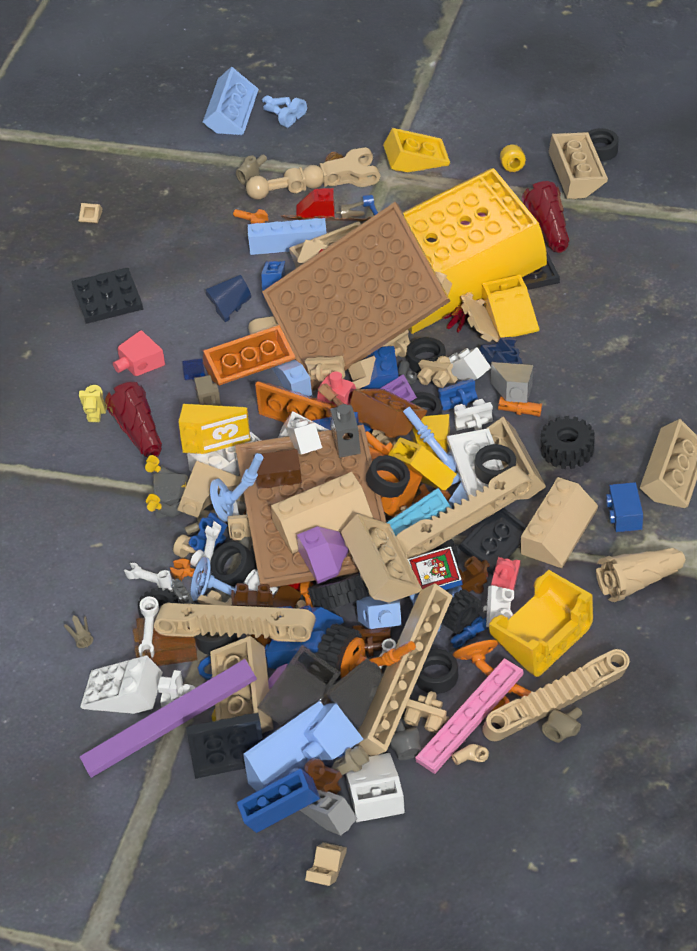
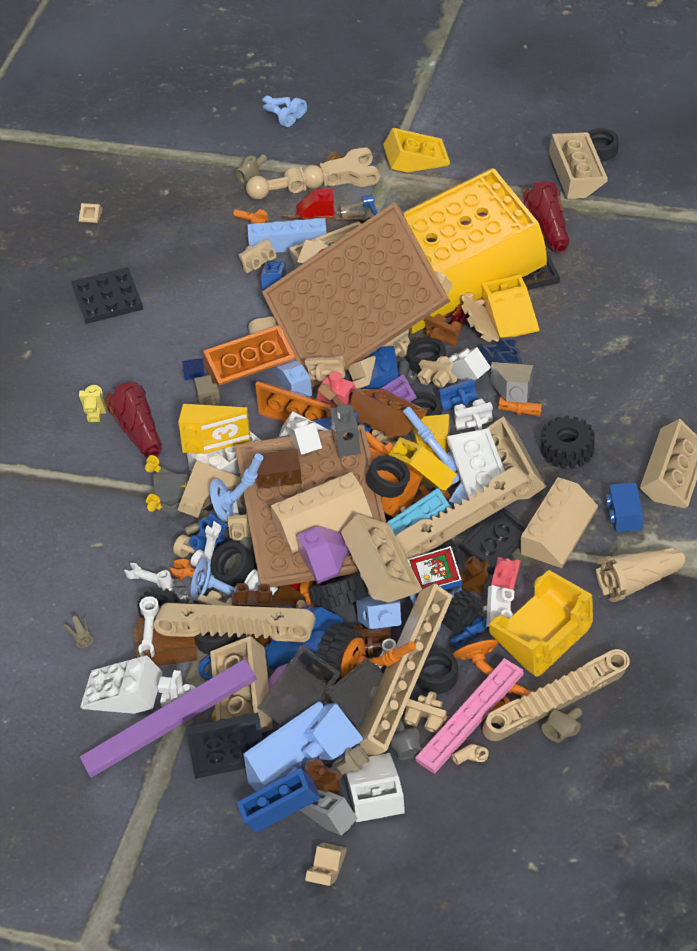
(139, 355): coral torso -> none
(229, 296): dark blue slope -> none
(230, 104): light blue slope -> none
(256, 255): none -> tan hips
(438, 328): none -> dark orange hips
(491, 452): black tyre -> none
(512, 158): yellow head -> none

